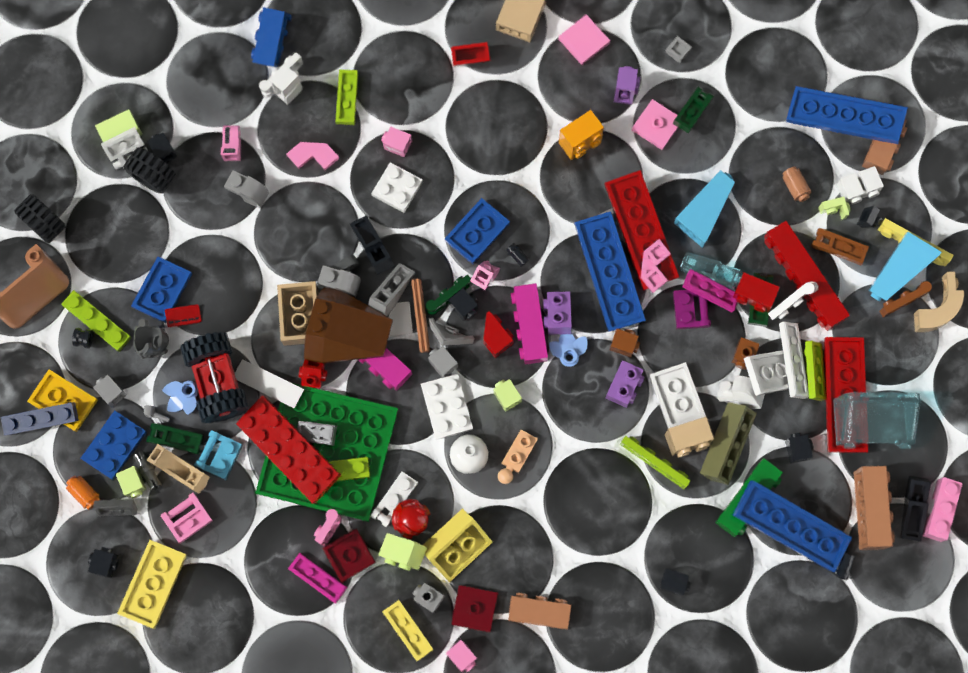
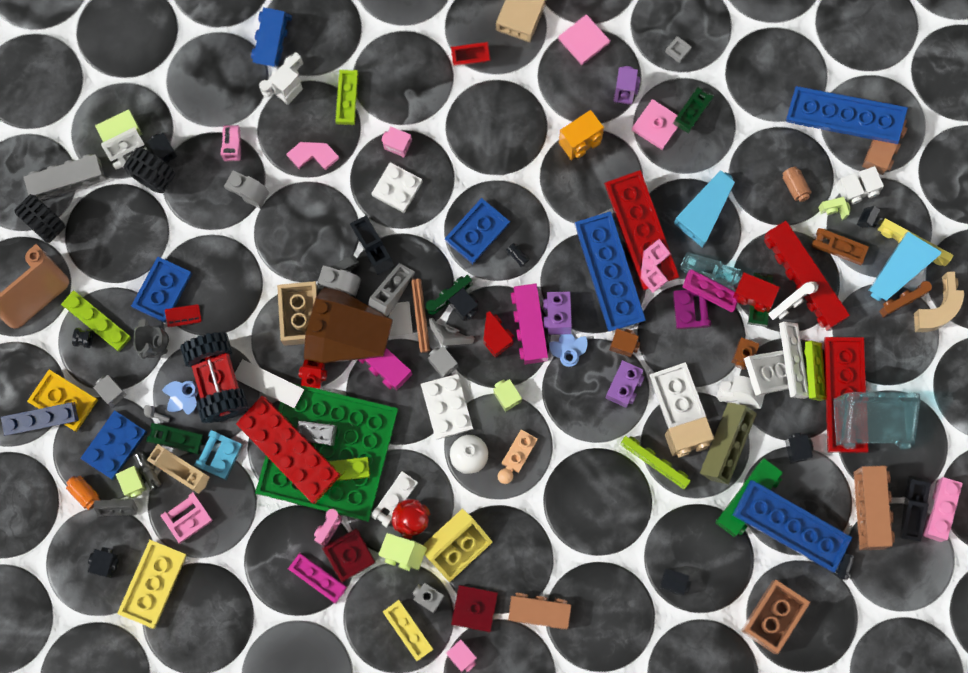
(65, 177): none -> light grey brick
(485, 274): bright pink leg -> none
(775, 616): none -> nougat brick

